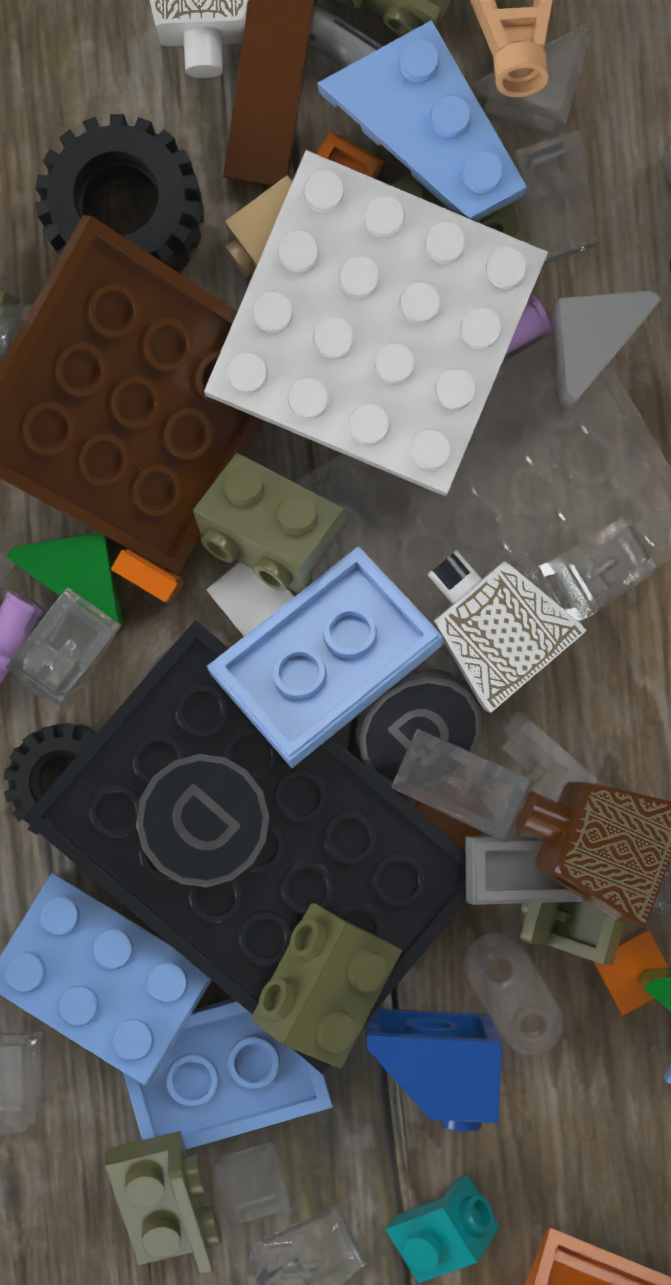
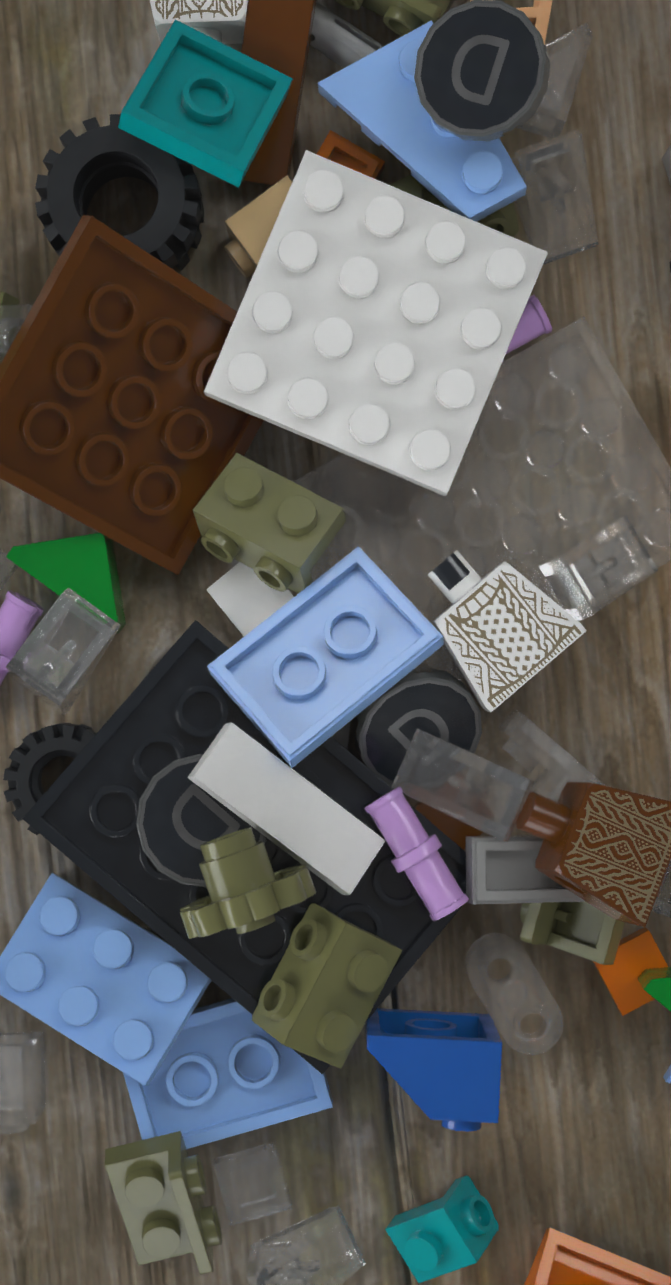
(148, 575): orange tile -> none
(205, 103): none -> teal plate
(242, 887): none -> olive plant
(286, 808): none -> white tile
(416, 854): none -> lavender pin
(482, 70): none -> black tile
(590, 334): light grey slope -> none

